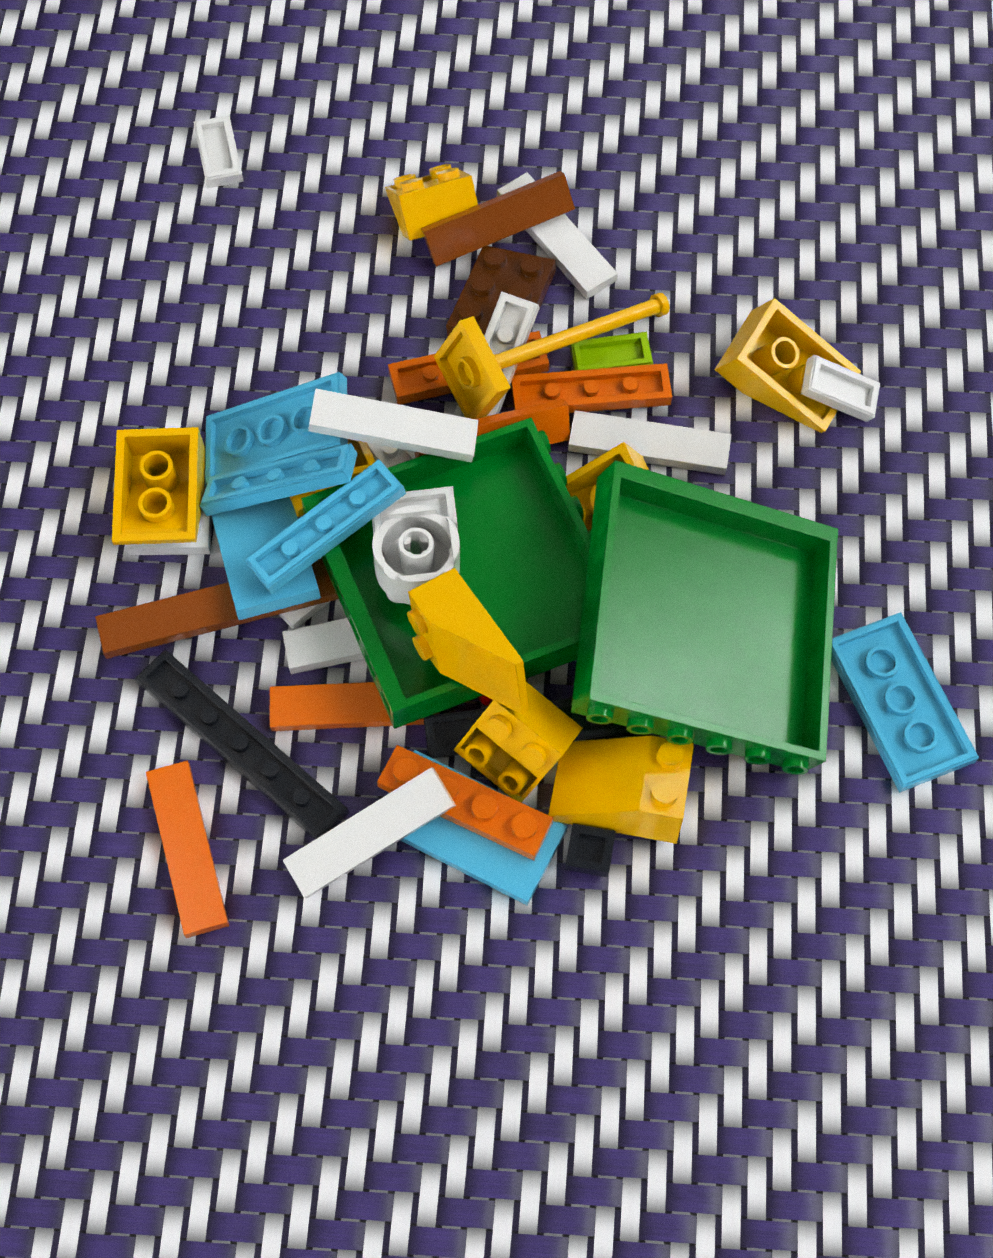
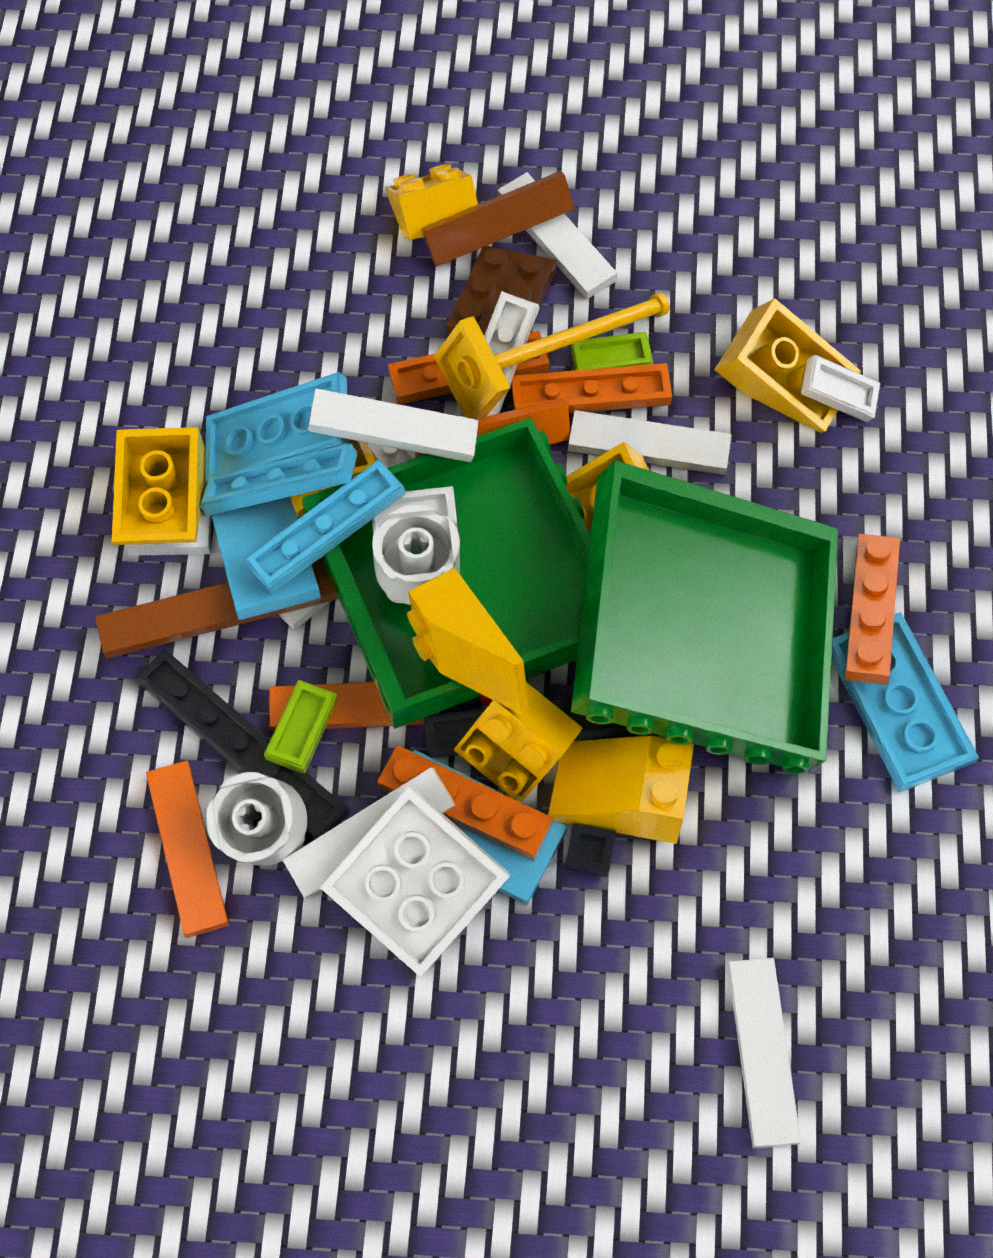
(218, 151): white tile -> none
(239, 803): none -> white brick
(301, 726): none -> lime tile
(321, 646): white tile -> none
(415, 881): none -> white plate
(763, 1053): none -> white tile
(872, 609): none -> orange plate

